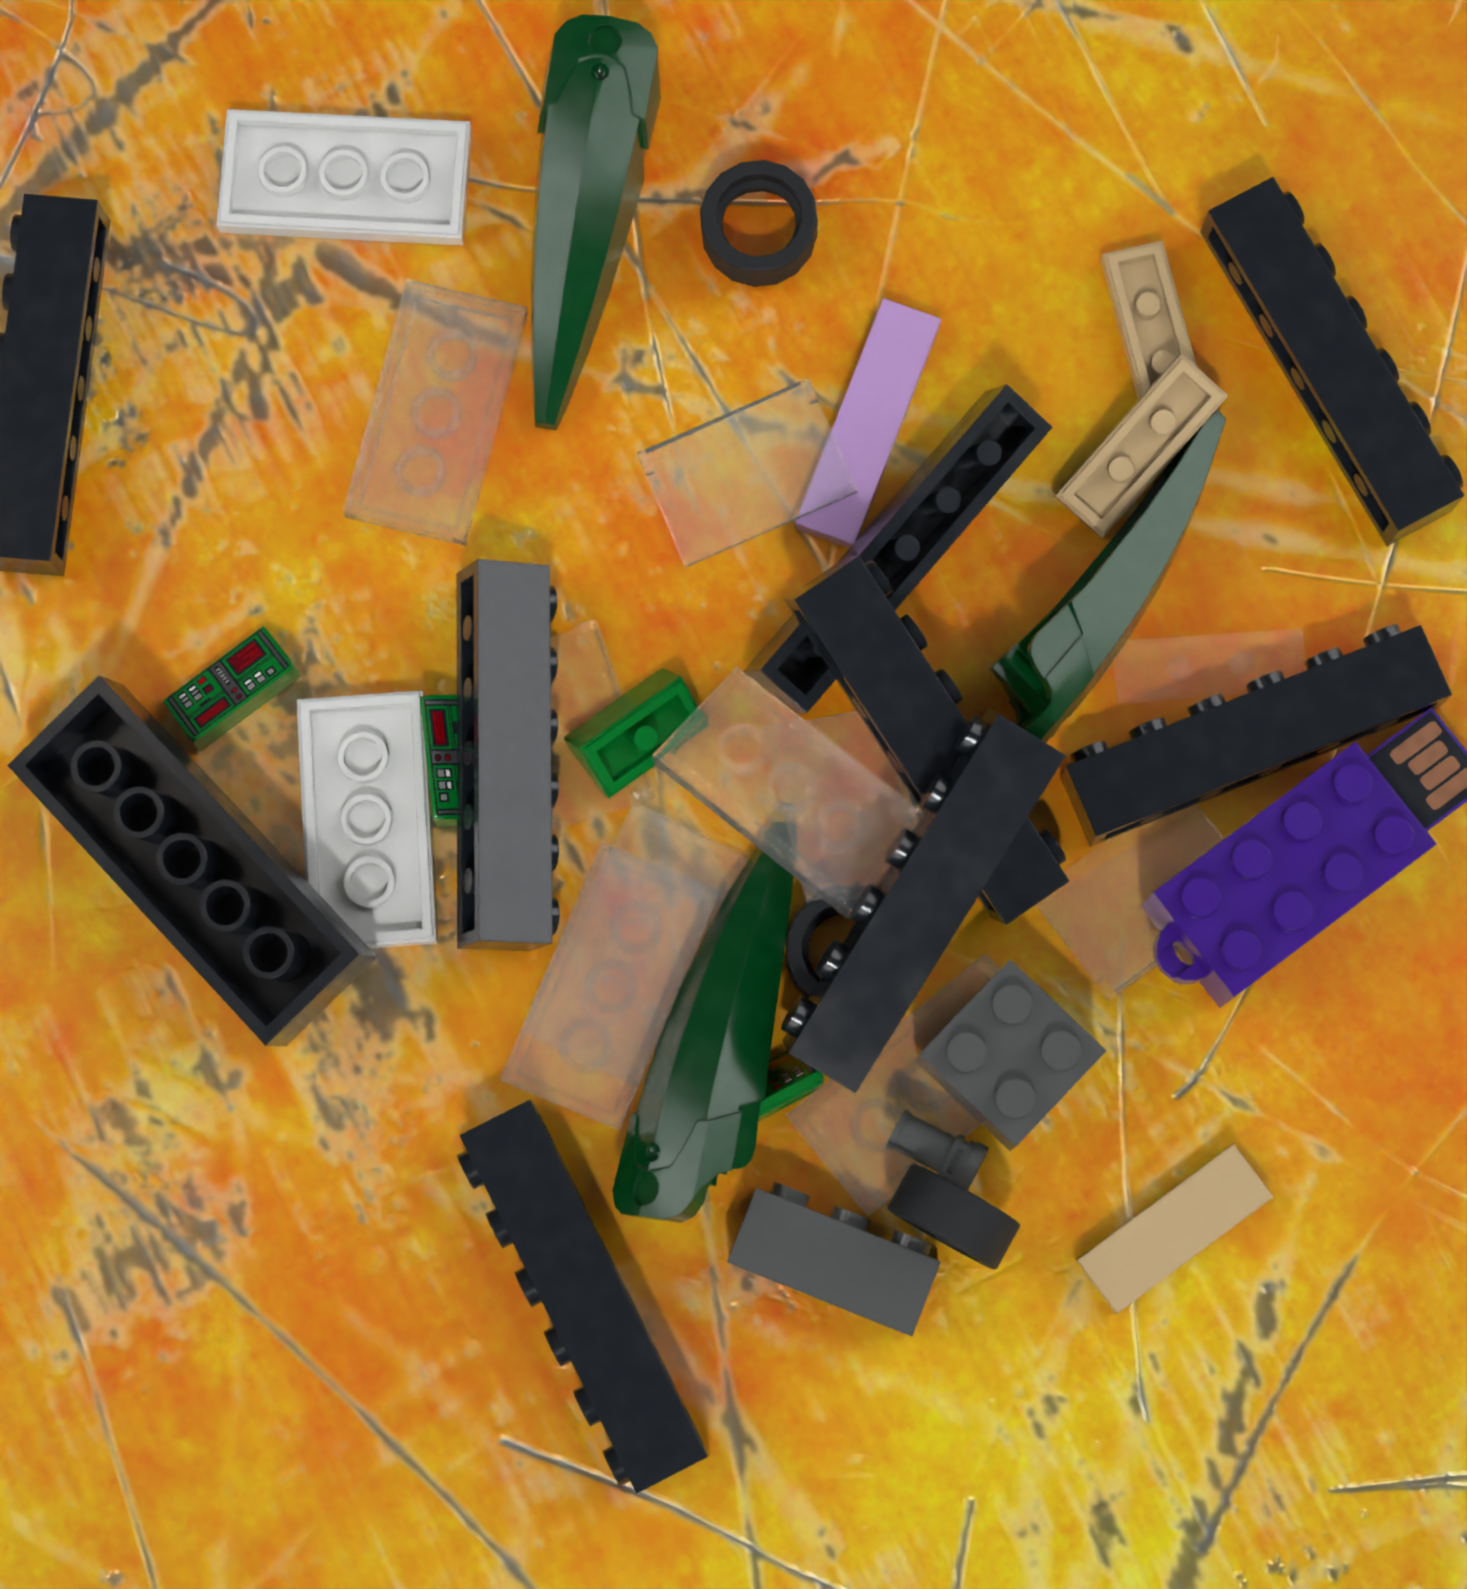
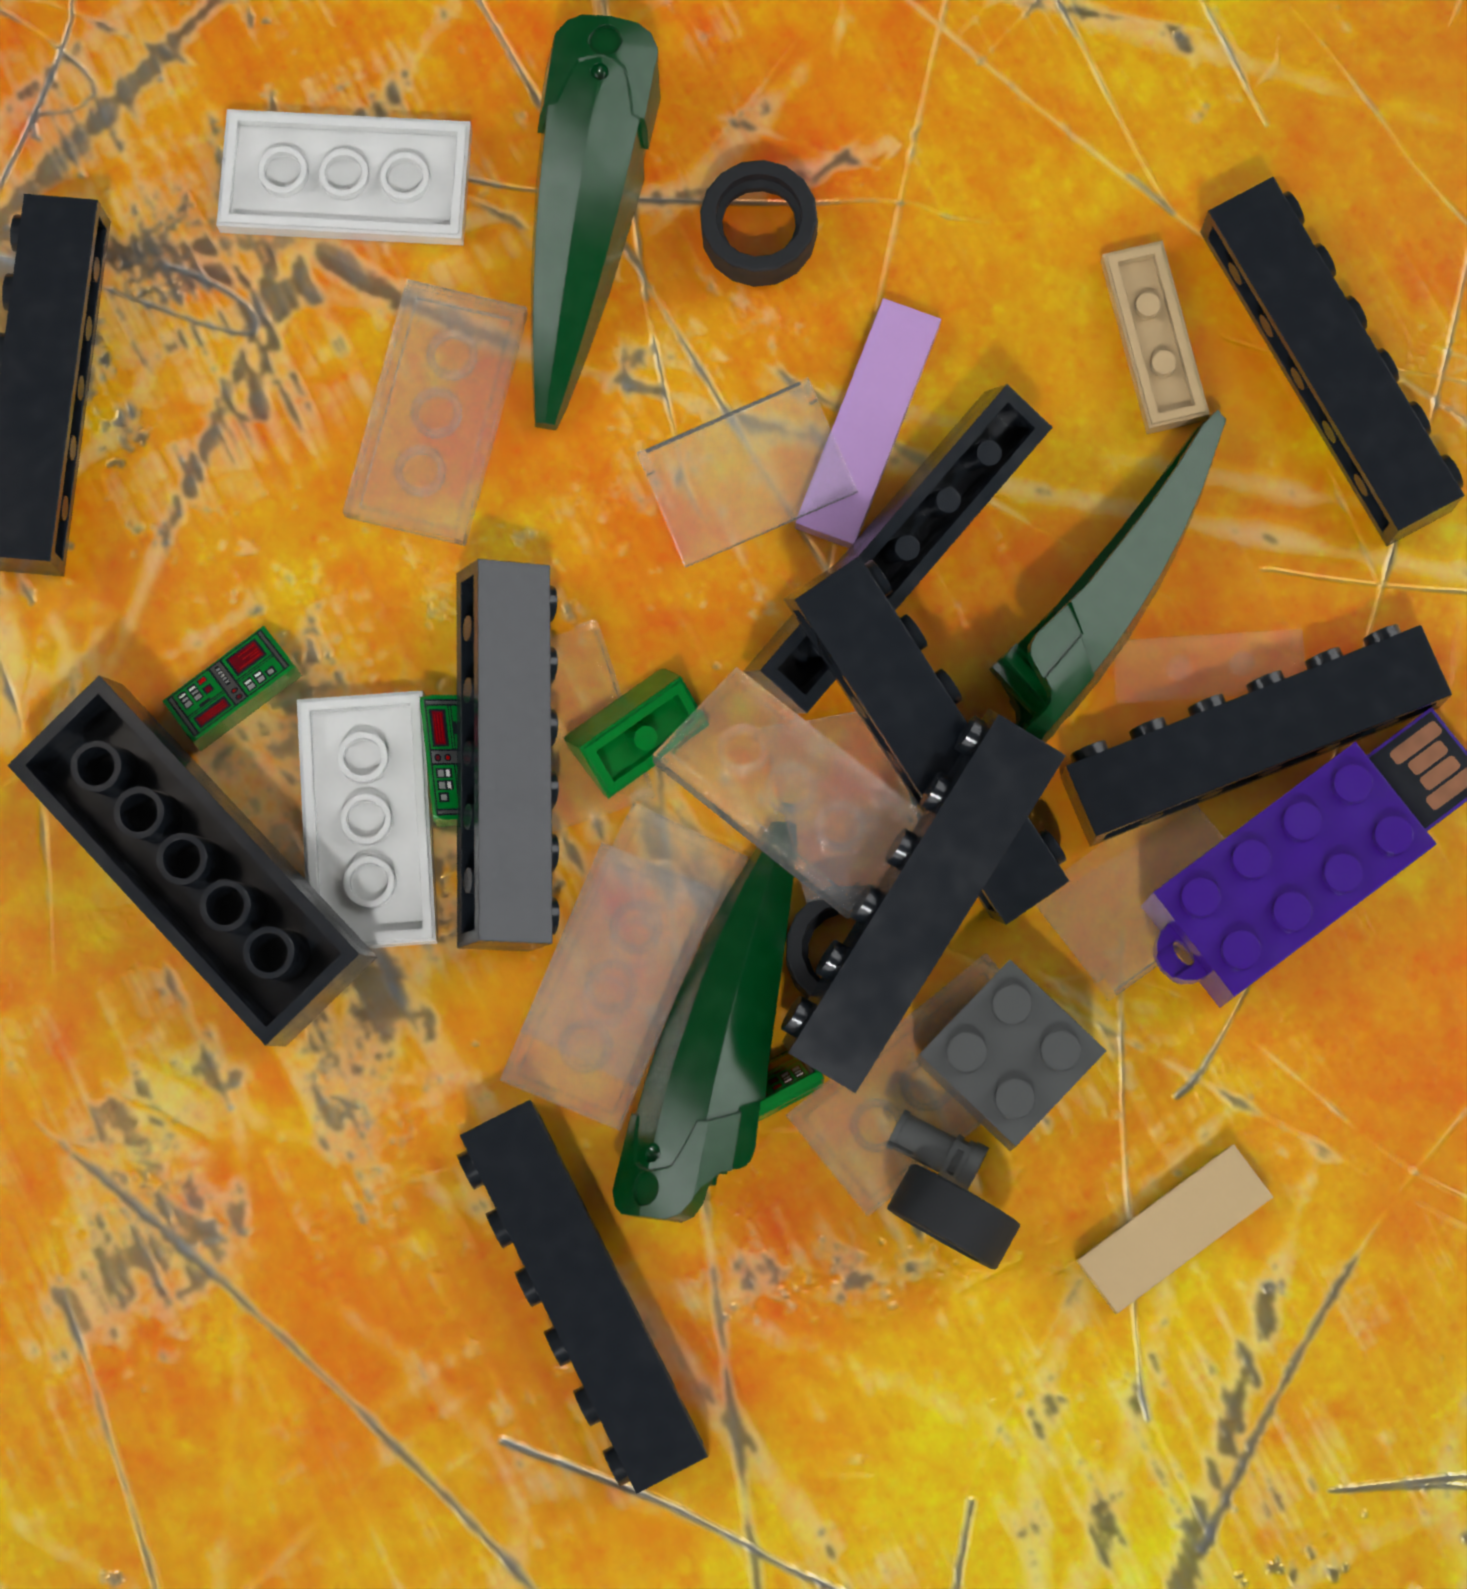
(835, 1258): dark grey brick -> none
(1140, 445): tan tile -> none

